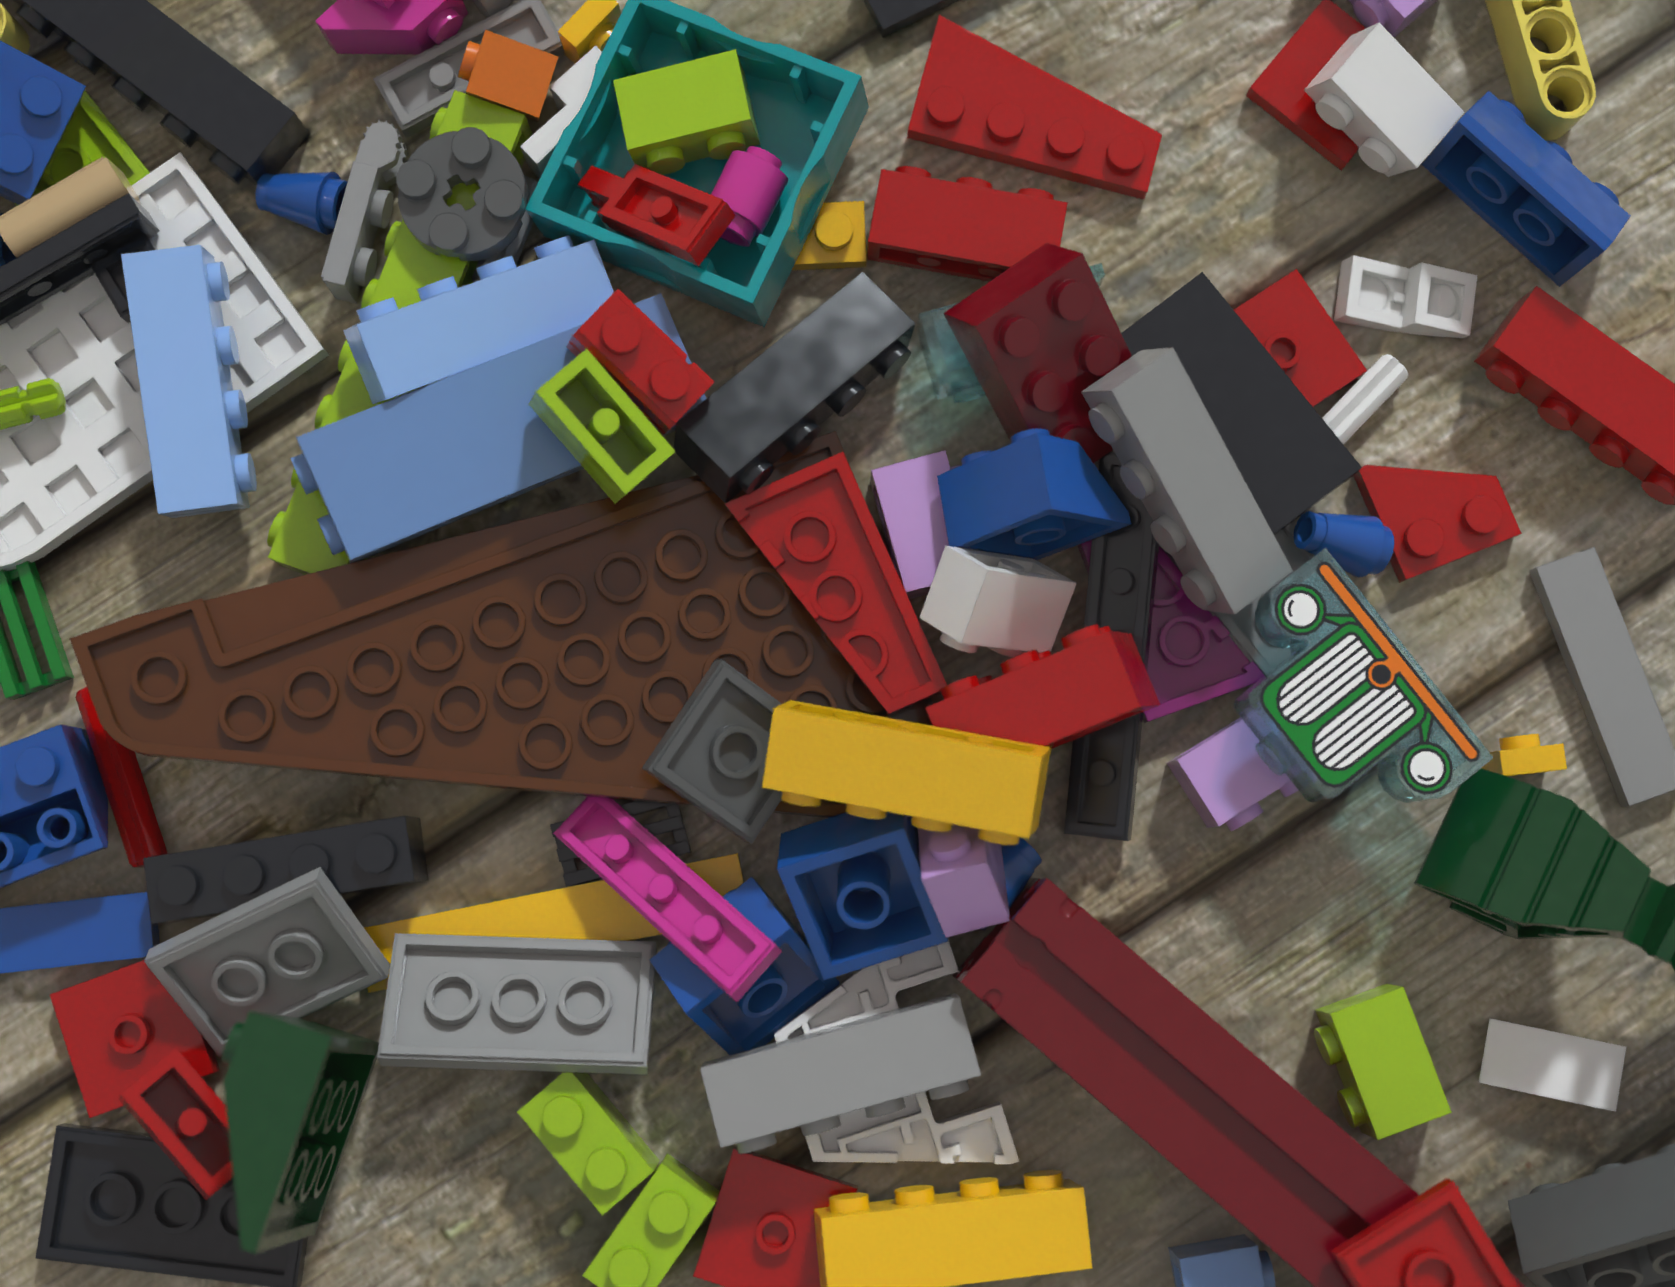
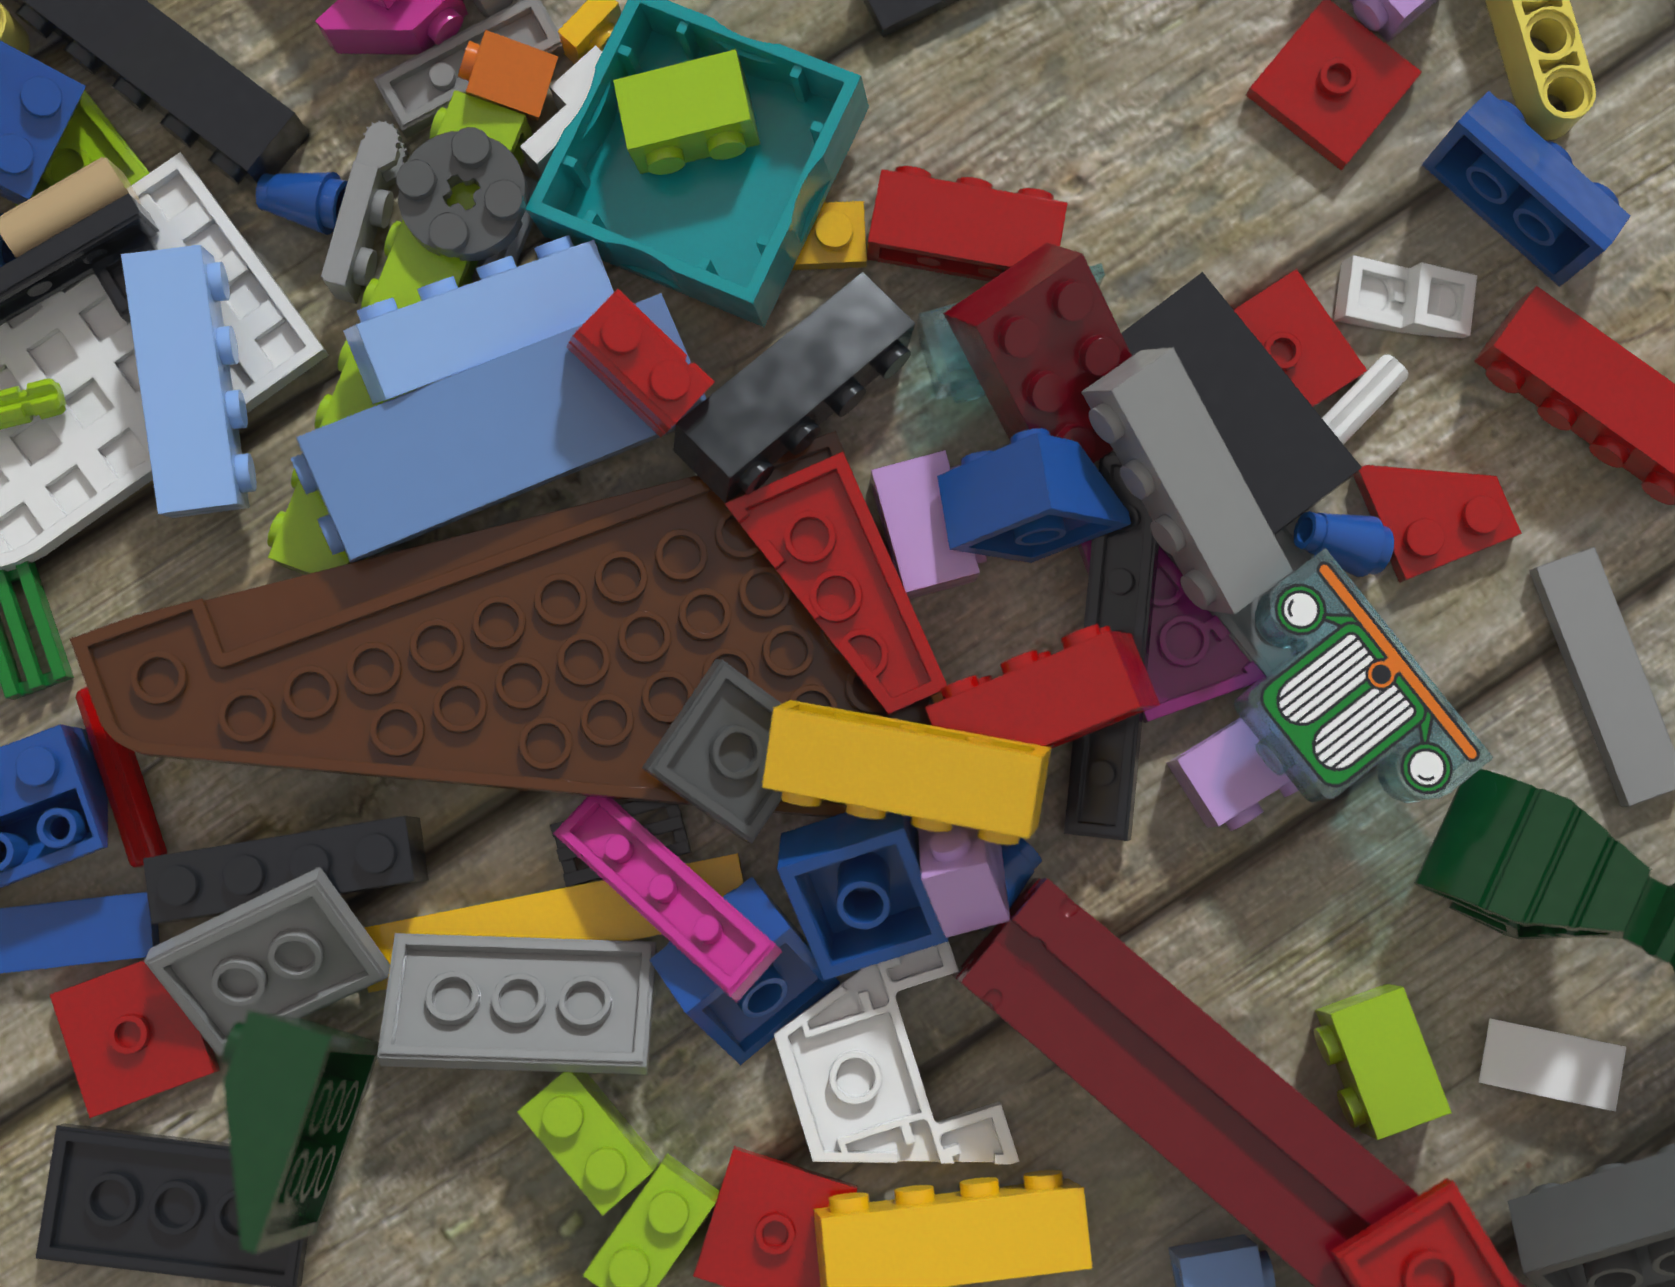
(184, 1121): red brick -> none
(600, 426): lime brick -> none
(659, 211): red hinge -> none
(752, 189): dark pink brick -> none
(839, 1071): light grey brick -> none
(996, 602): white brick -> none
(1021, 116): red wing -> none
(1383, 101): white brick -> none
(1525, 756): yellow plate -> none

